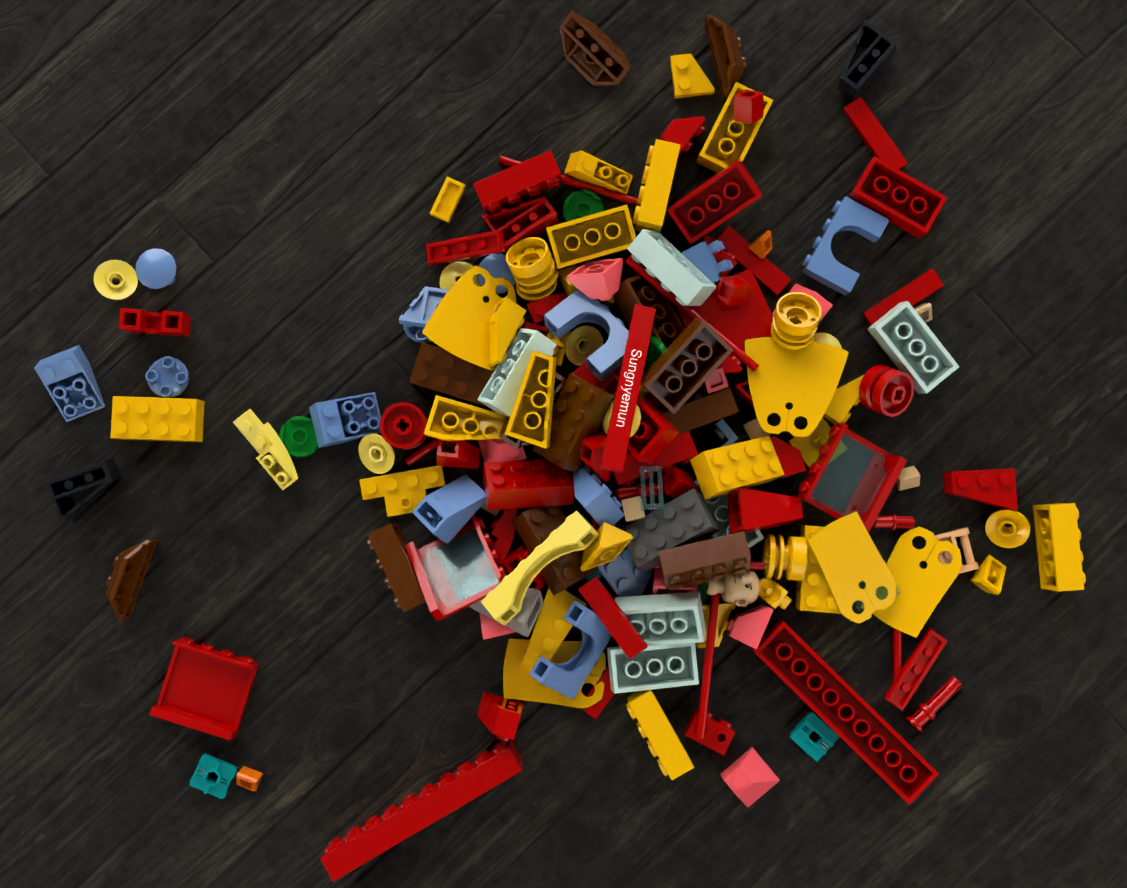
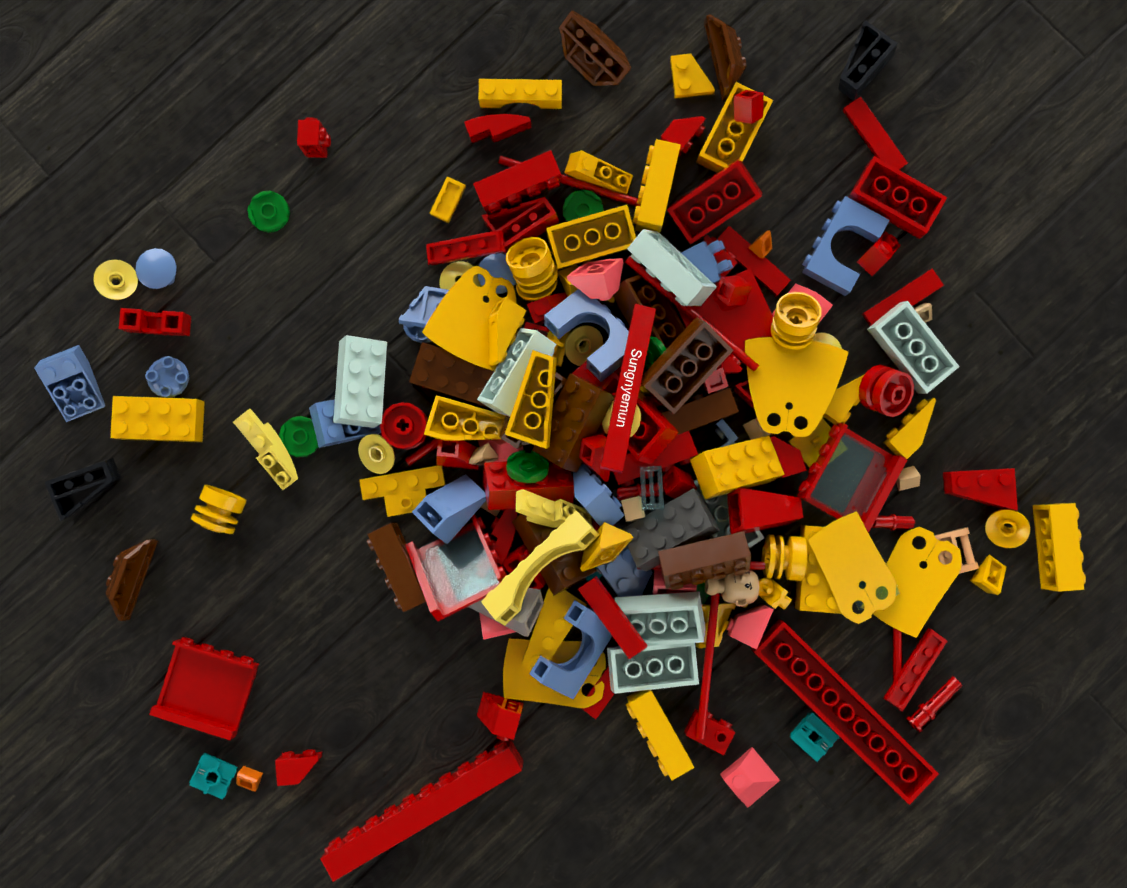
(218, 509): none -> yellow wheel
(268, 211): none -> green tile
(293, 767): none -> red slope
(313, 138): none -> red brick
(360, 382): none -> light aqua brick
(483, 454): none -> tan slope
(497, 126): none -> red slope
(499, 92): none -> yellow arch
(531, 471): none -> green tile
(545, 511): none -> light yellow slope
(879, 253): none -> red slope
(911, 433): none -> yellow slope

